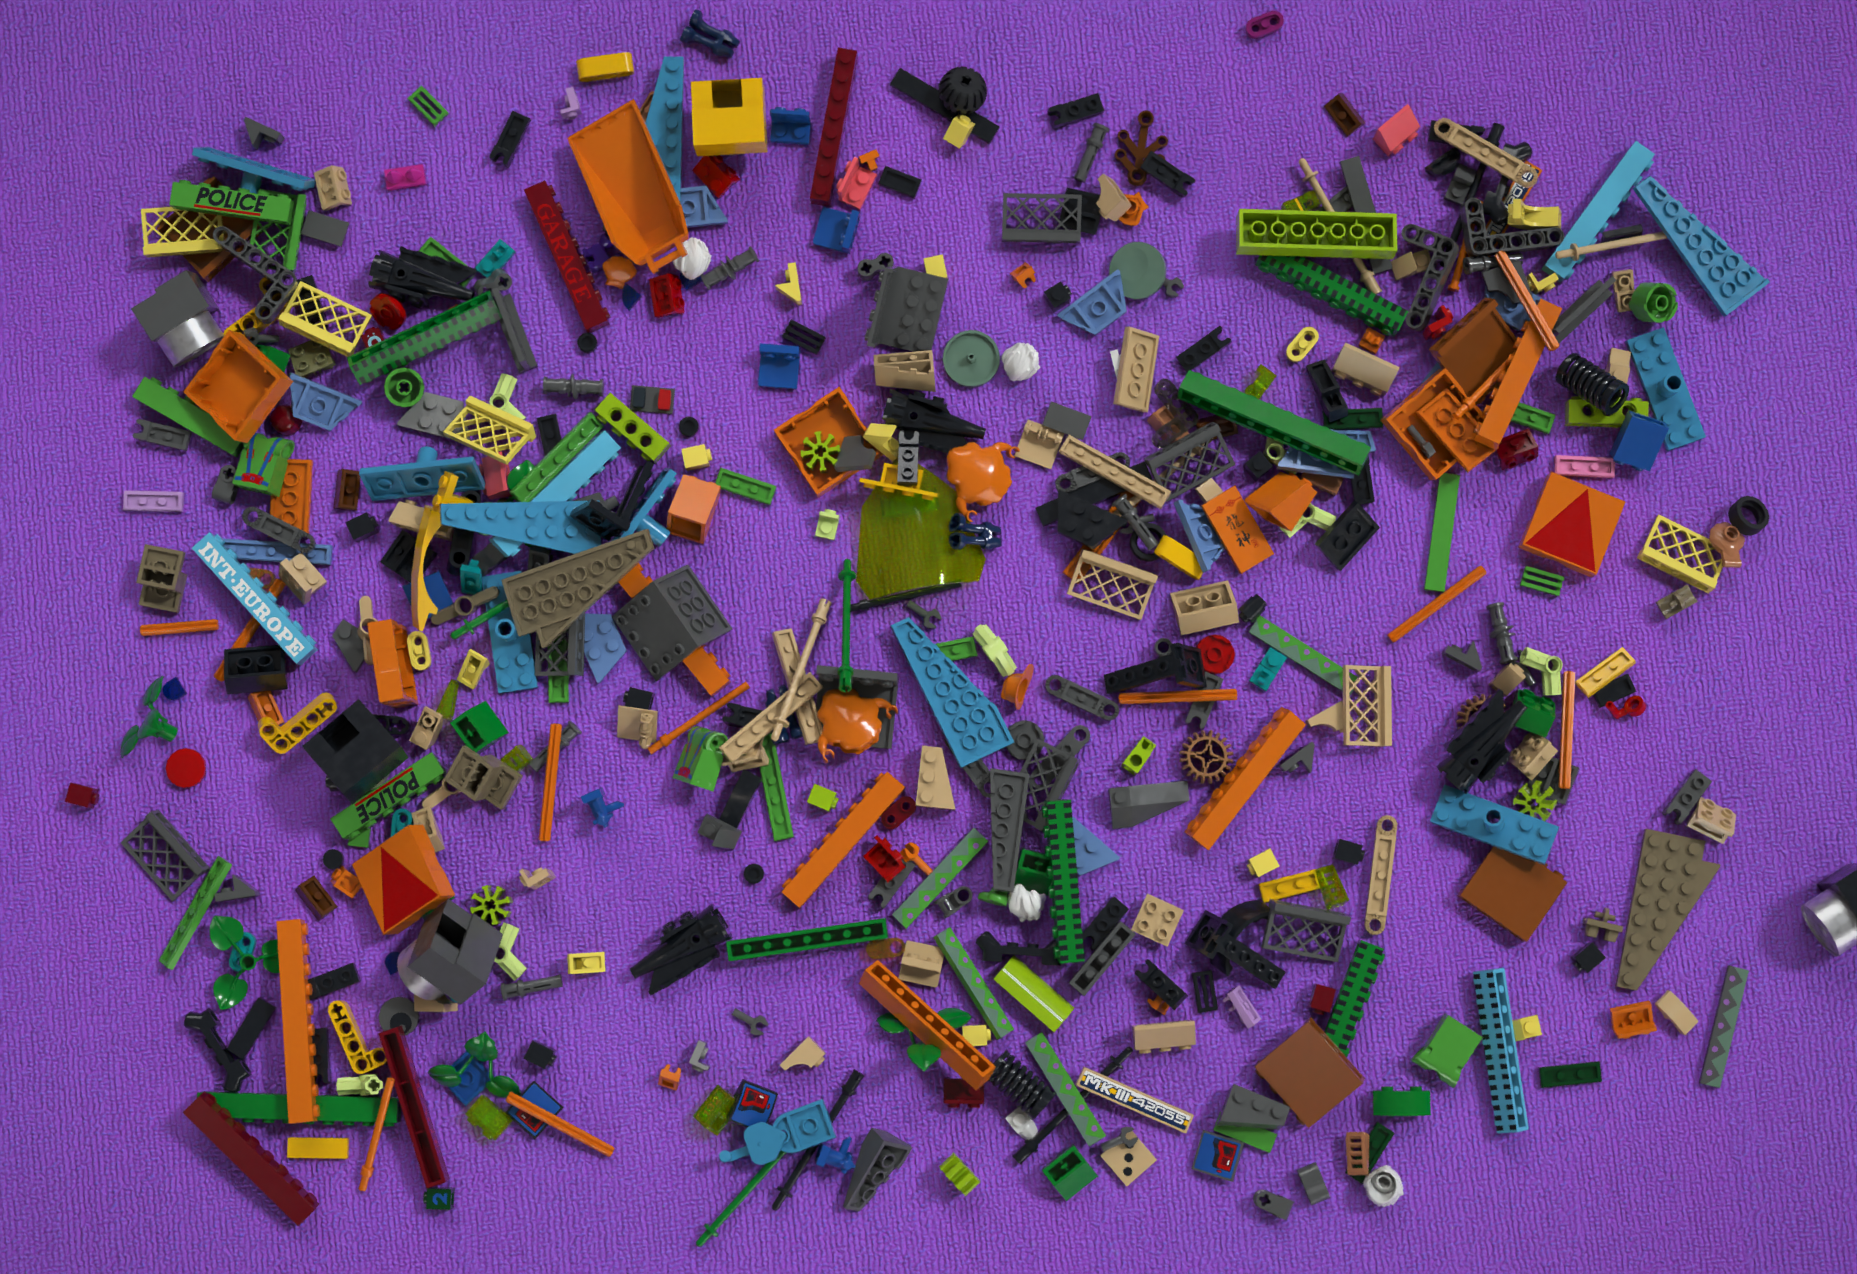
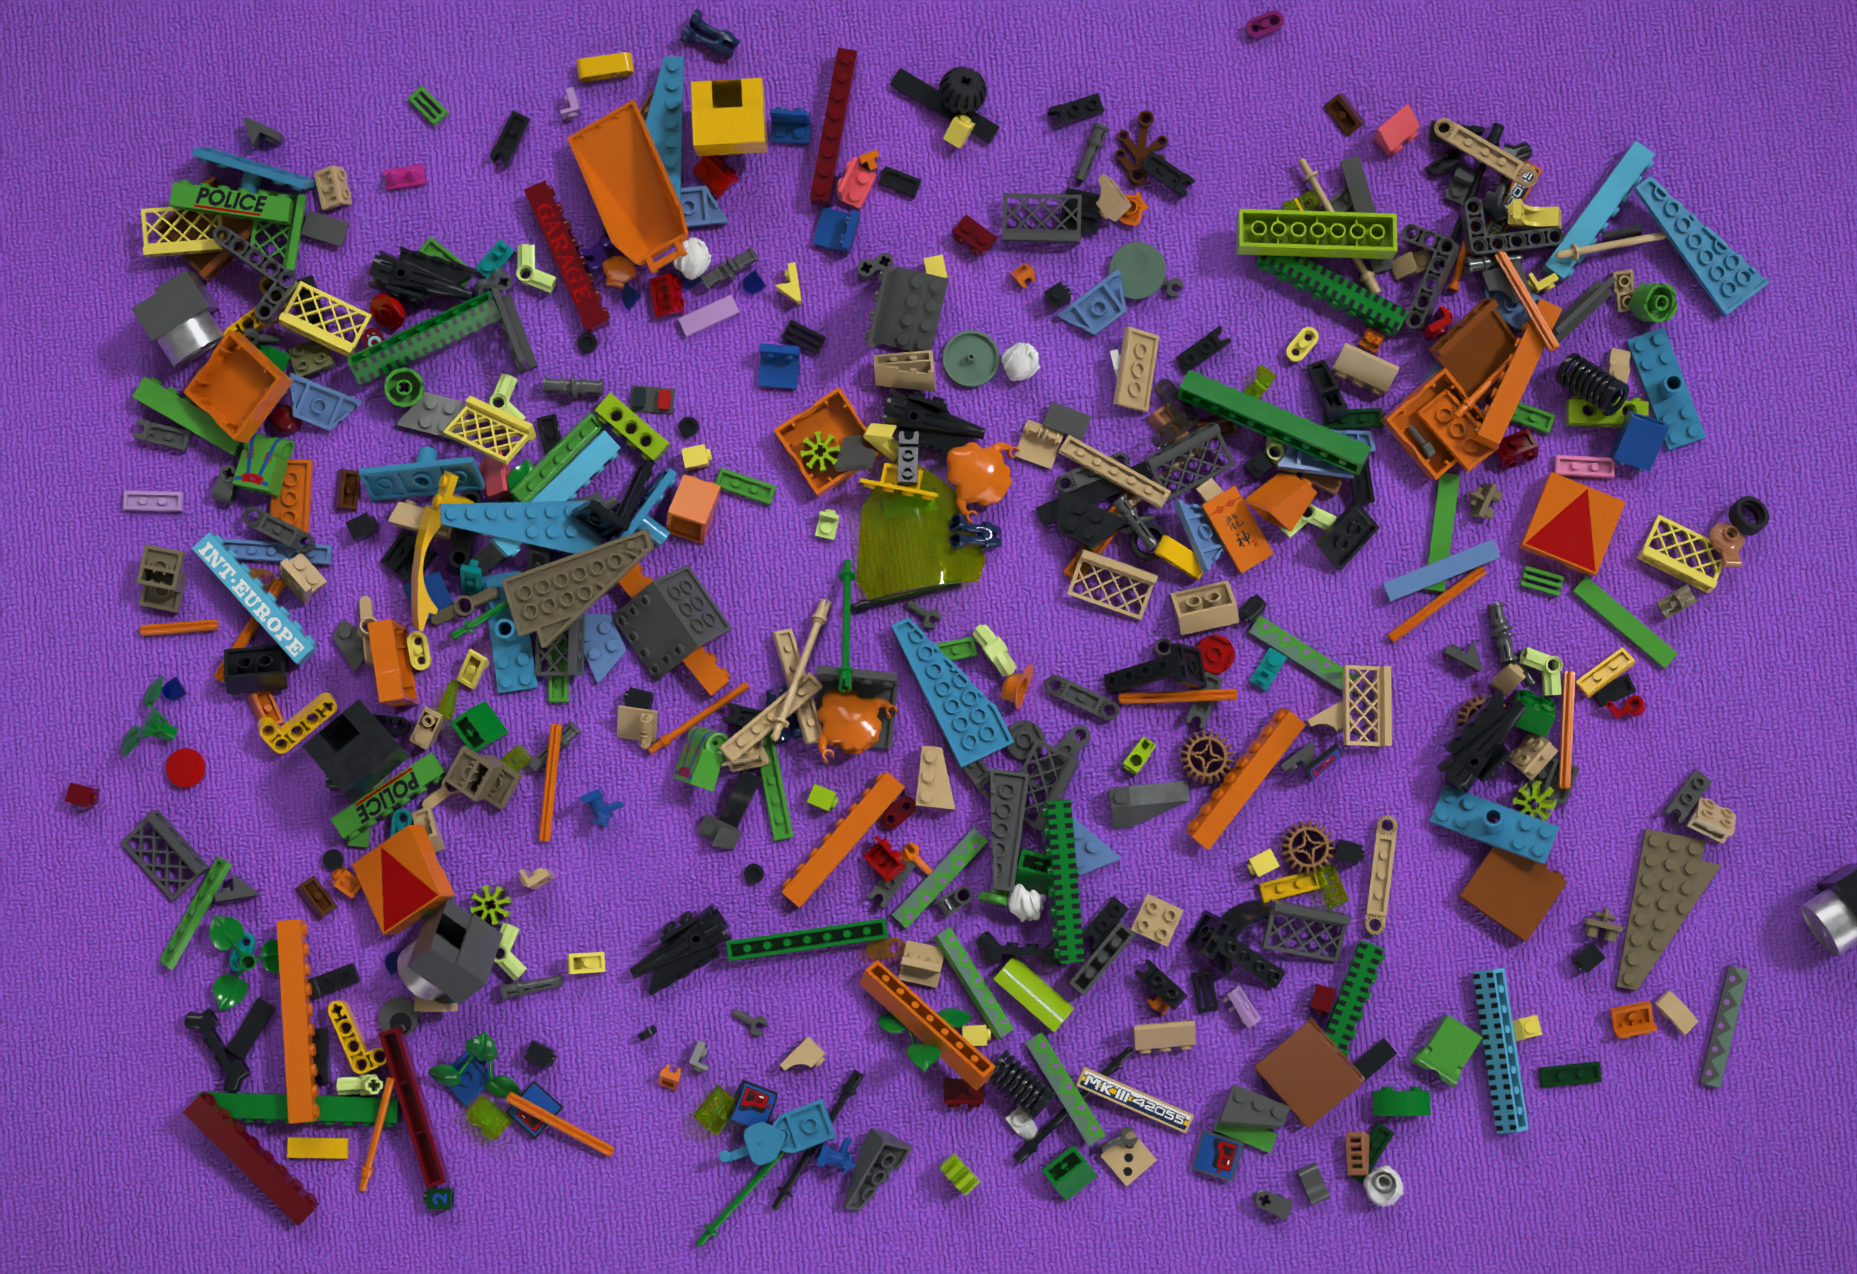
(526, 262): none -> yellowish green piece
(647, 1032): none -> black tile
(709, 315): none -> lavender tile
(753, 283): none -> clear blue tile
(974, 236): none -> dark red bracket
(1305, 838): none -> medium nougat gear
(1322, 762): none -> slope
(1375, 1058): none -> black tile
(1441, 570): none -> medium blue tile
(1481, 499): none -> dark tan hips
(1624, 622): none -> bright green tile

